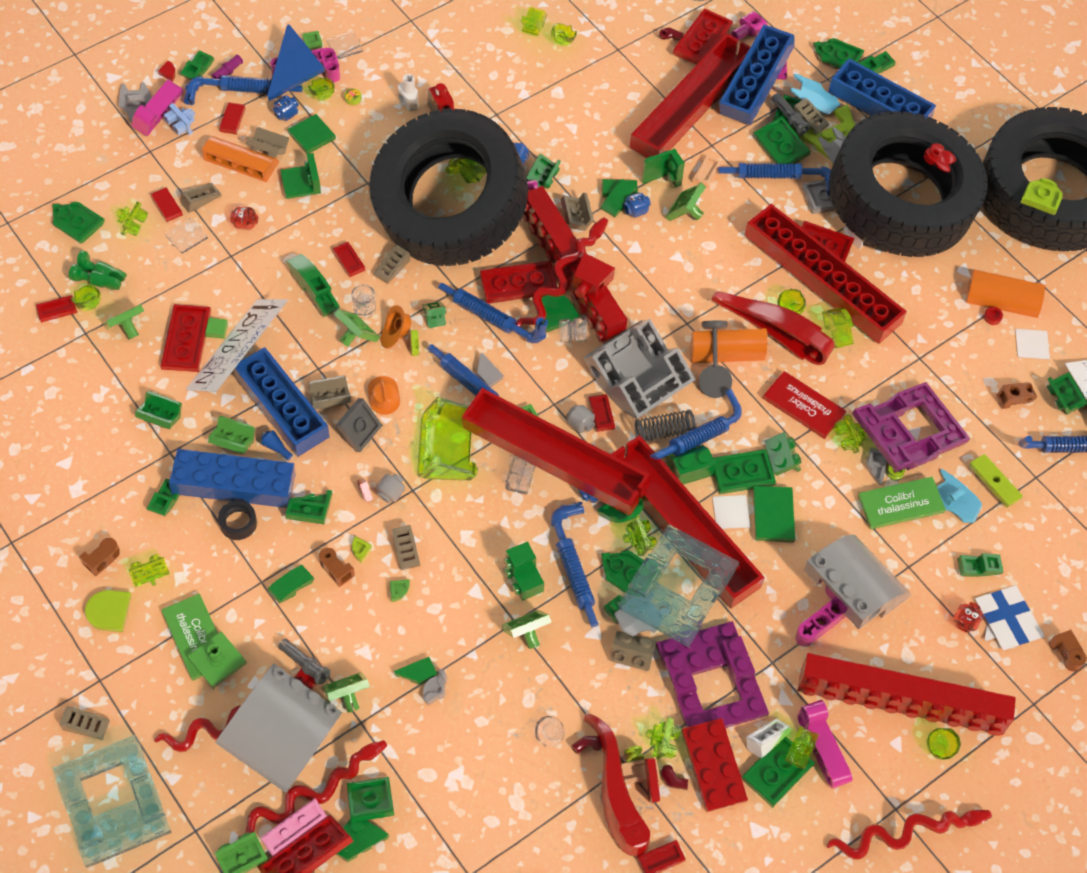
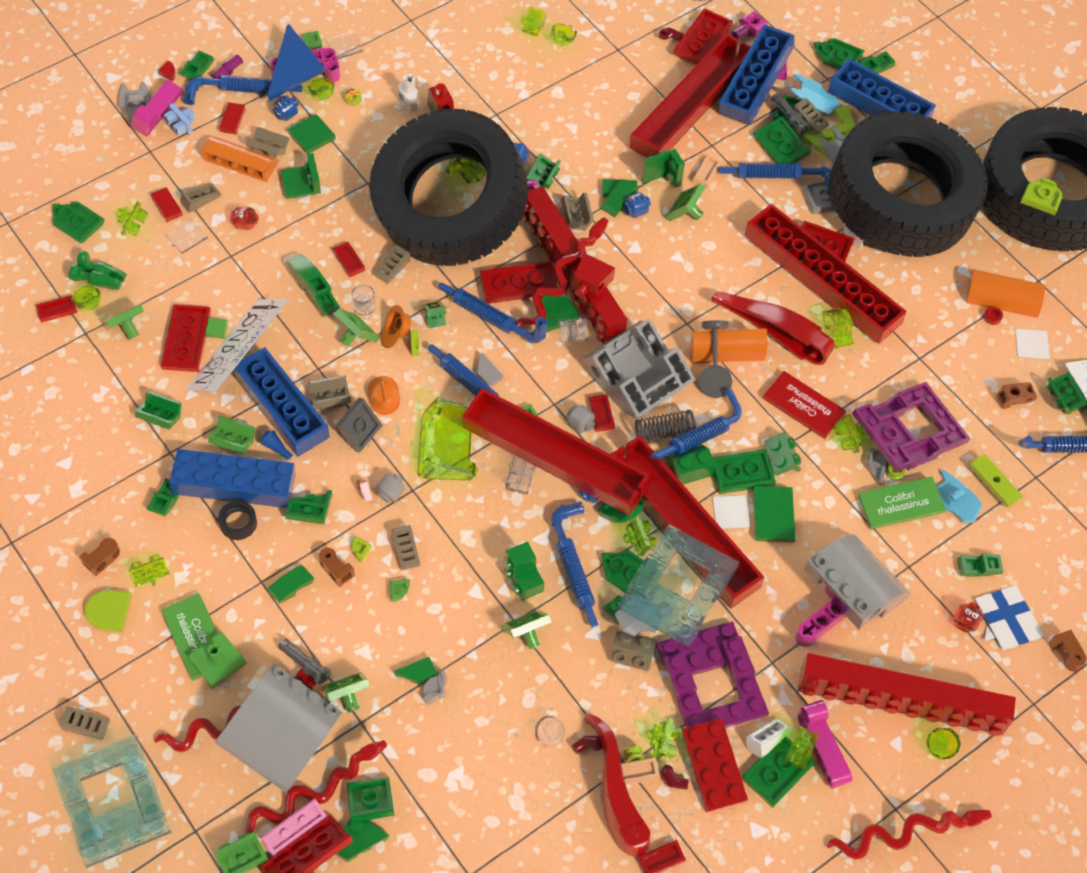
(652, 780): red tile -> none
(792, 300): clear neon green hair -> none
(937, 155): red plate -> none

